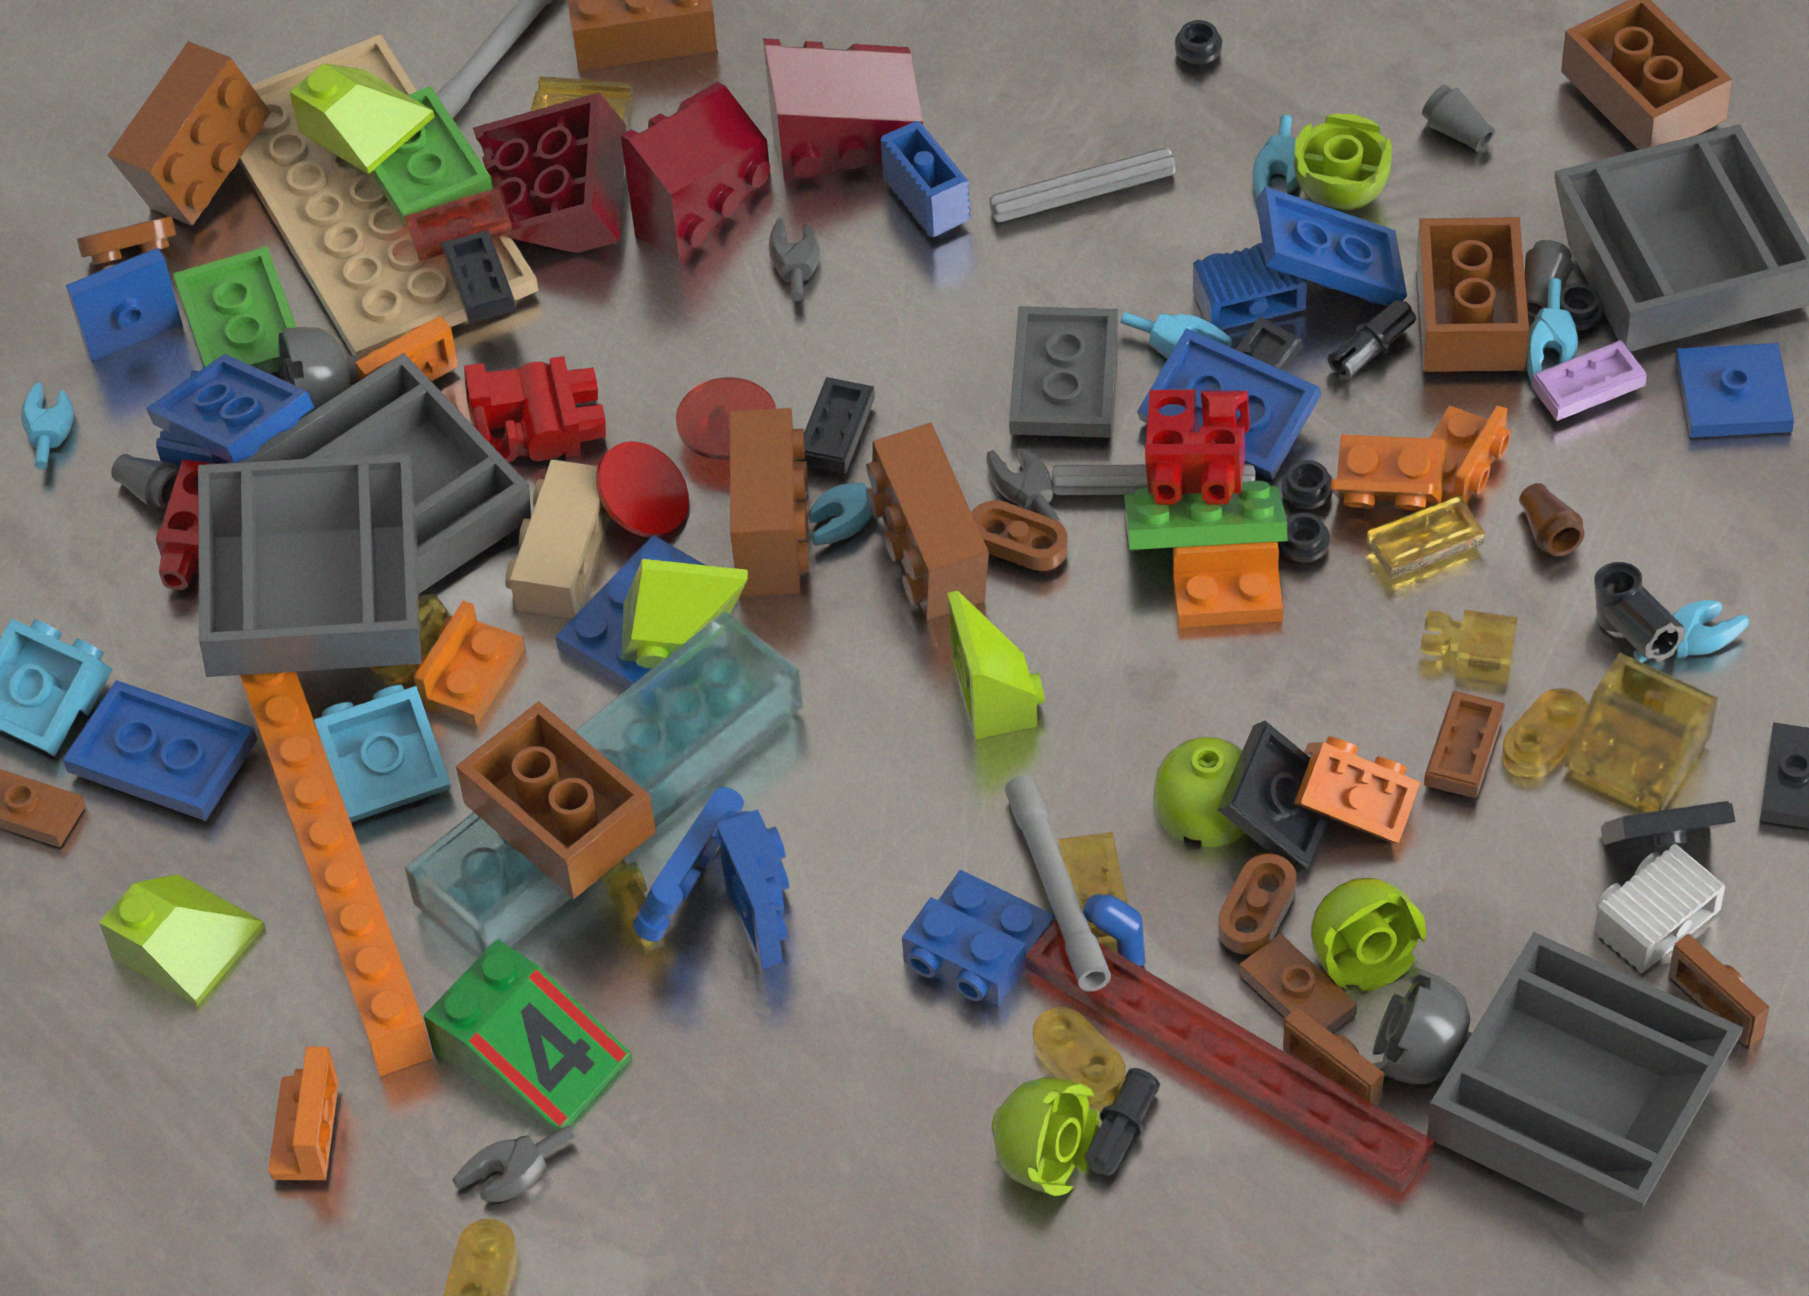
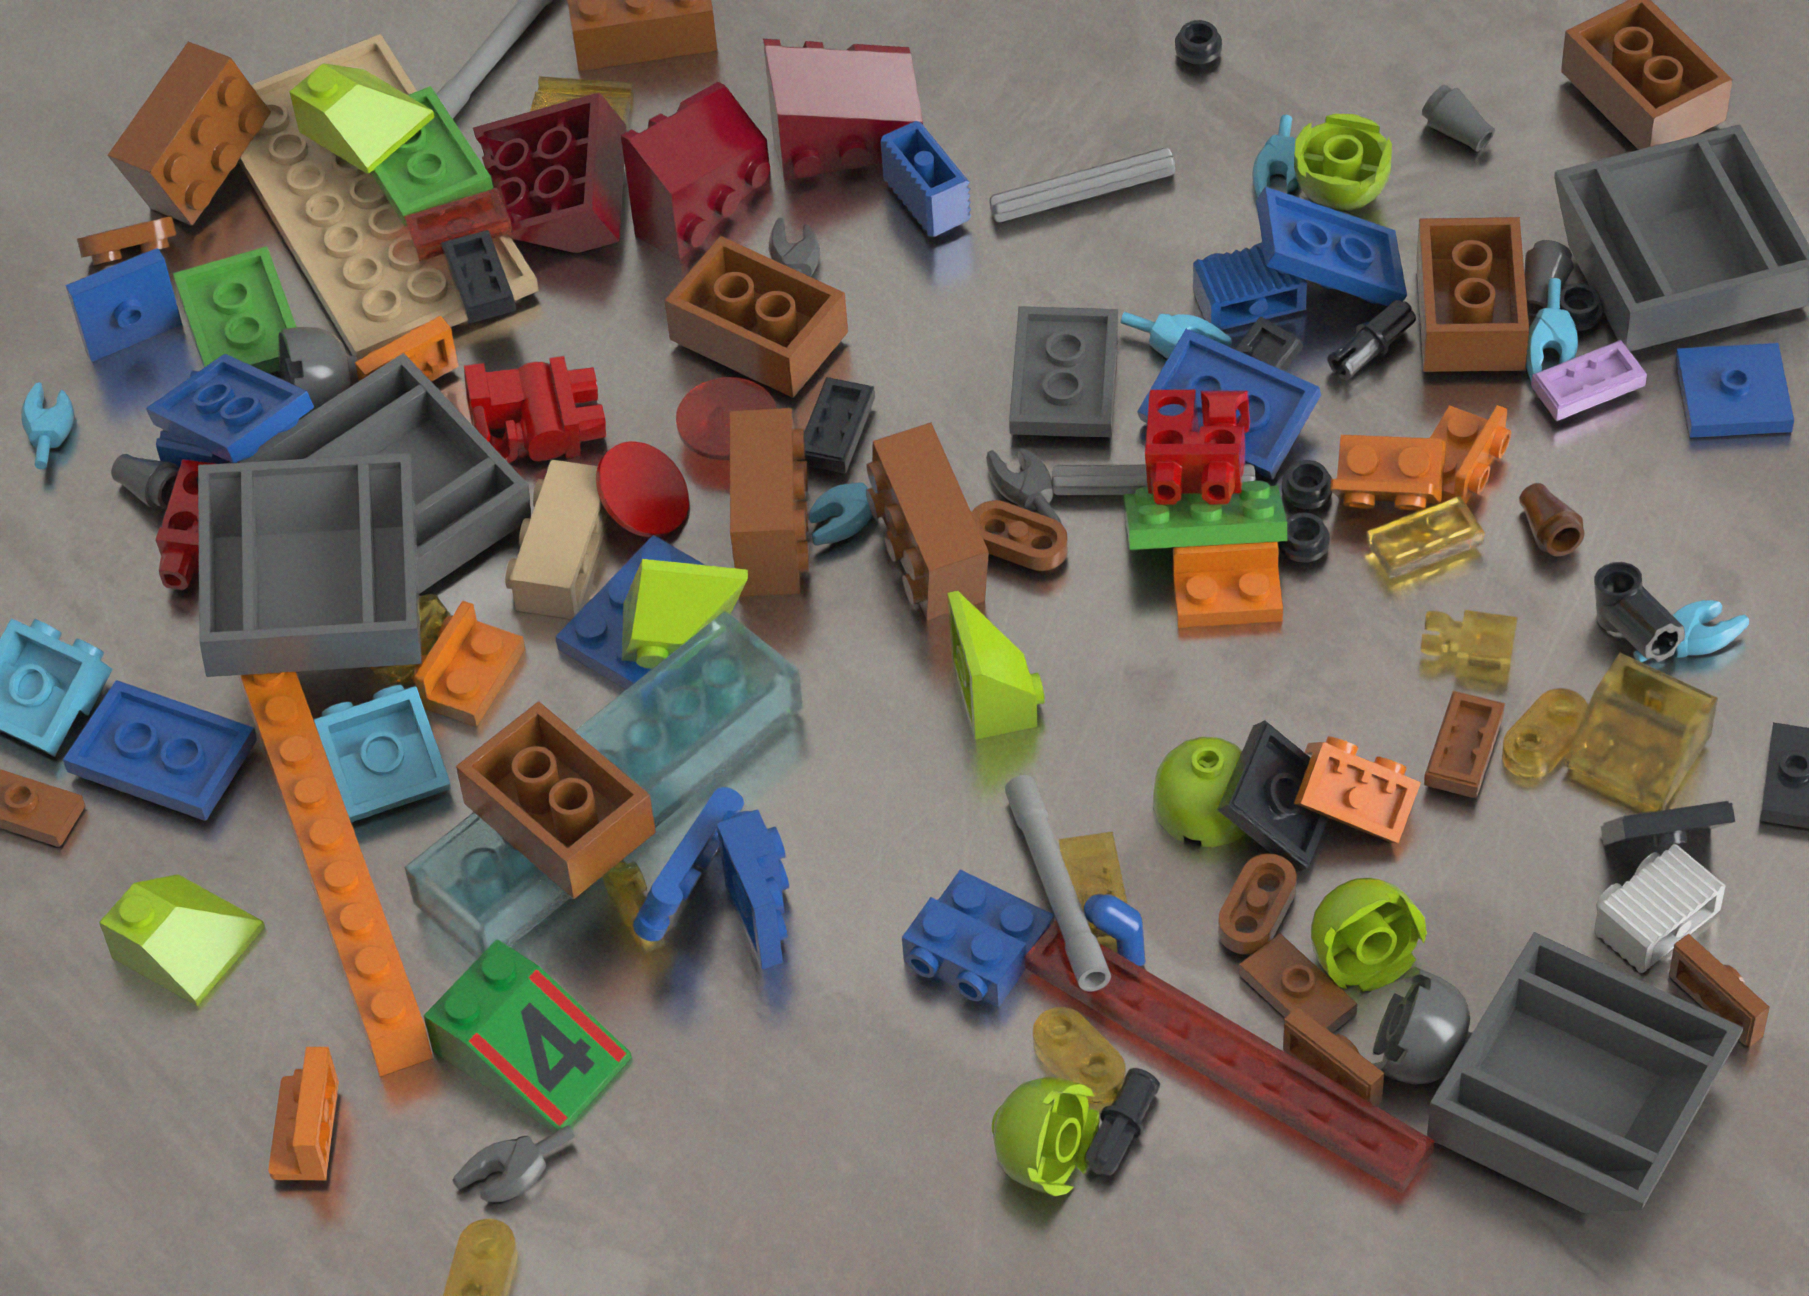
(756, 316): none -> dark orange brick

